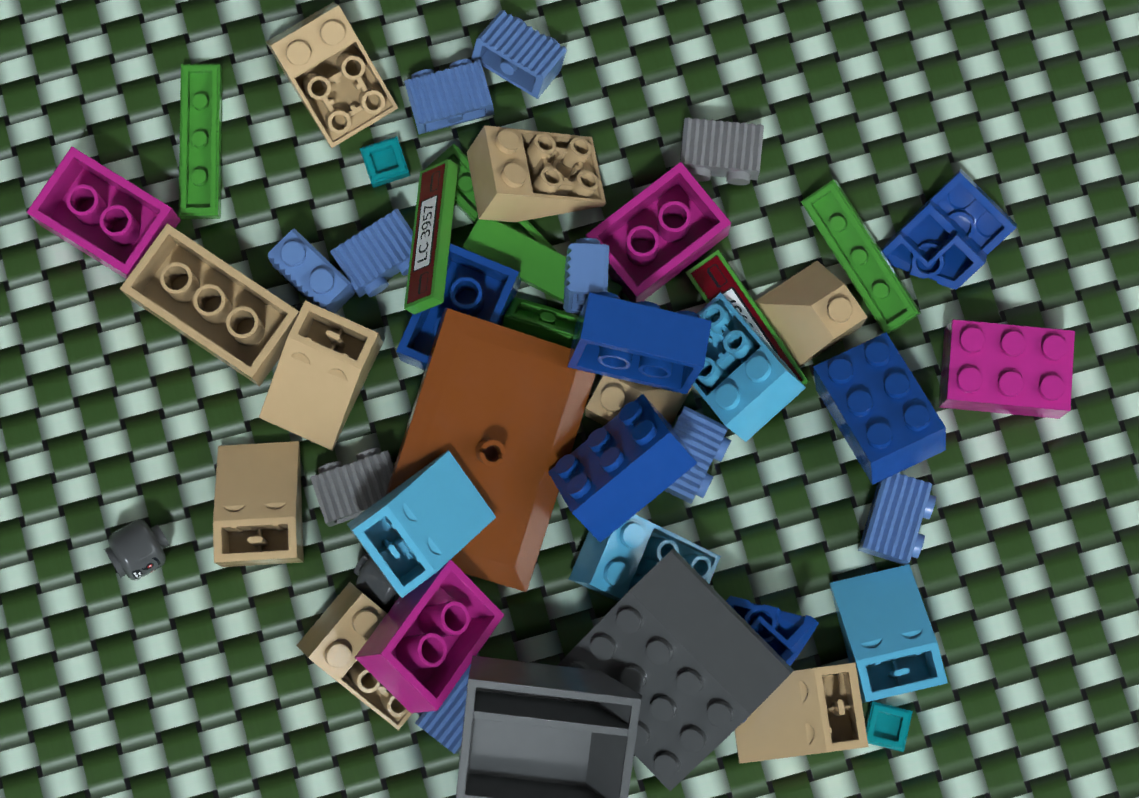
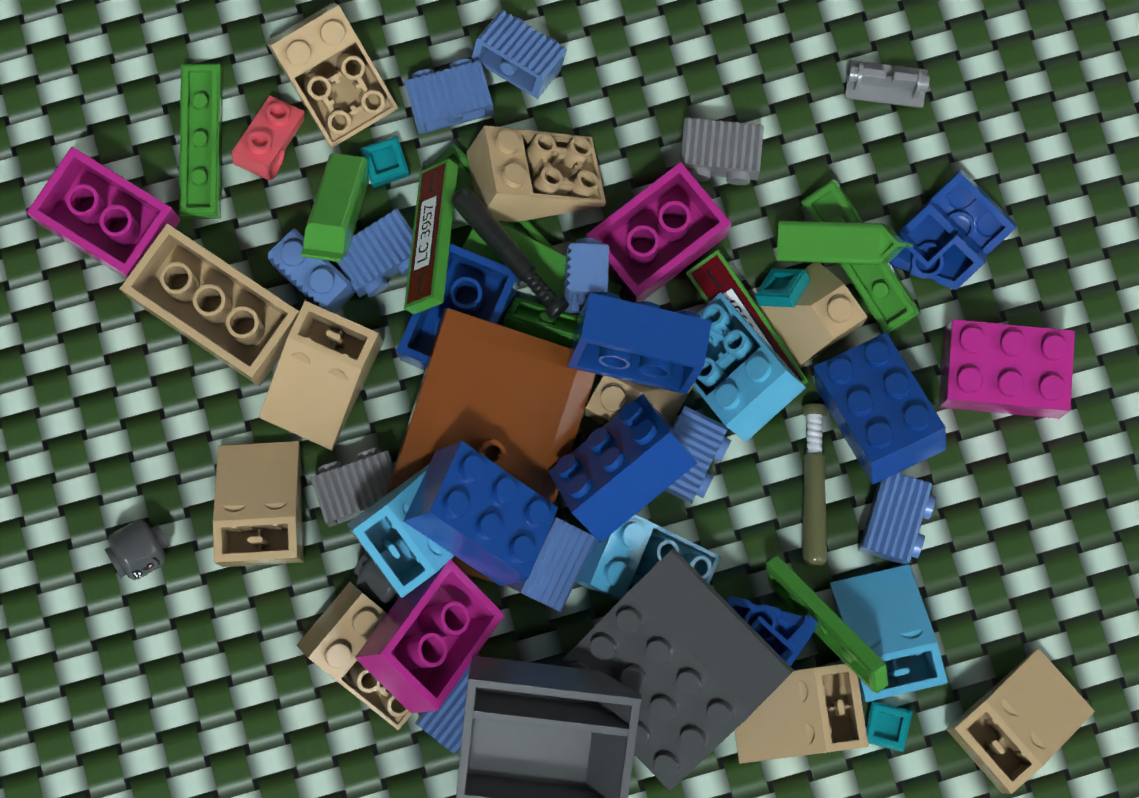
(267, 137): none -> coral plate
(336, 208): none -> bright green piece
(481, 514): none -> blue brick
(496, 237): none -> pearl dark grey piece
(557, 565): none -> medium blue brick
(782, 287): none -> teal tile
(814, 499): none -> olive piece
(831, 627): none -> bright green tile
(838, 242): none -> bright green piece
(886, 84): none -> light grey hinge
(1021, 722): none -> tan slope

